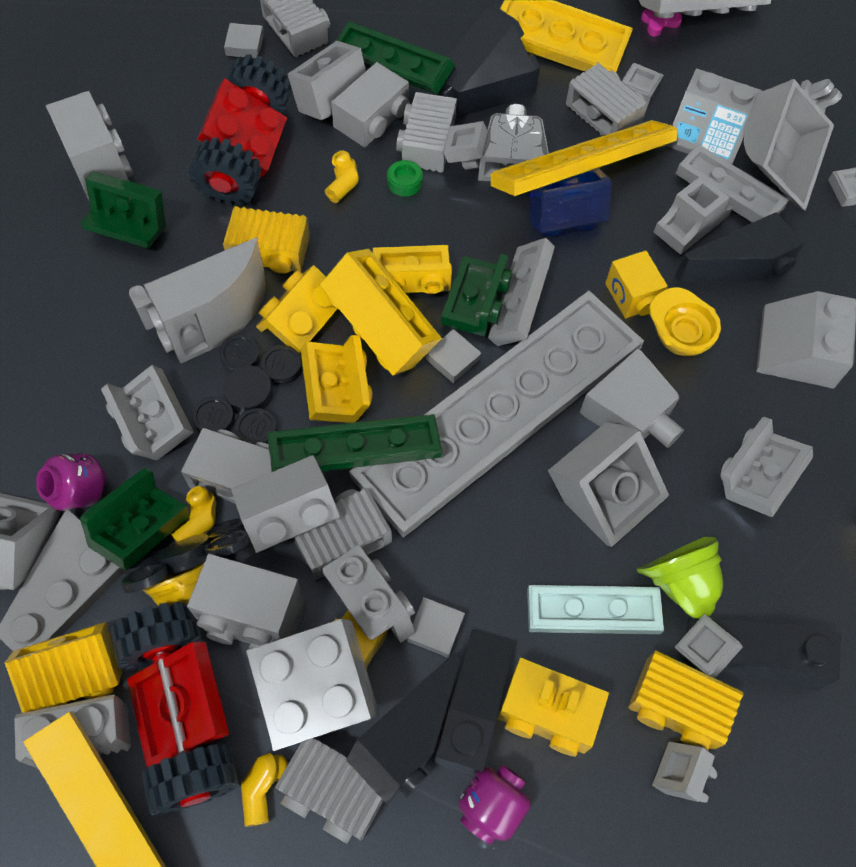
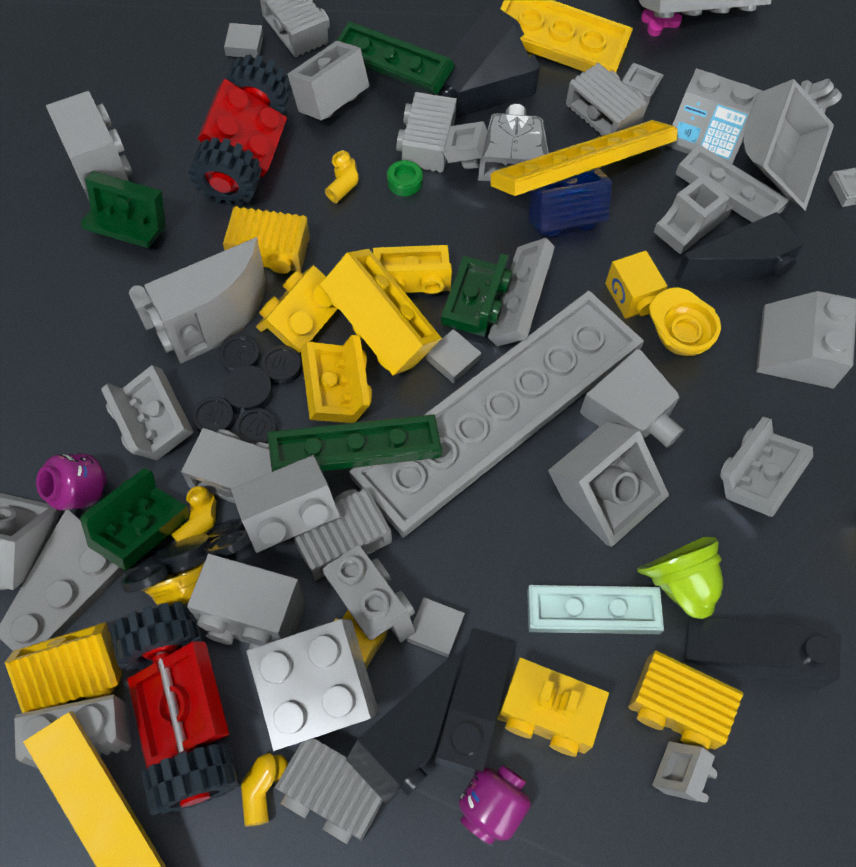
(370, 104): light grey brick -> none
(708, 647): light grey tile -> none

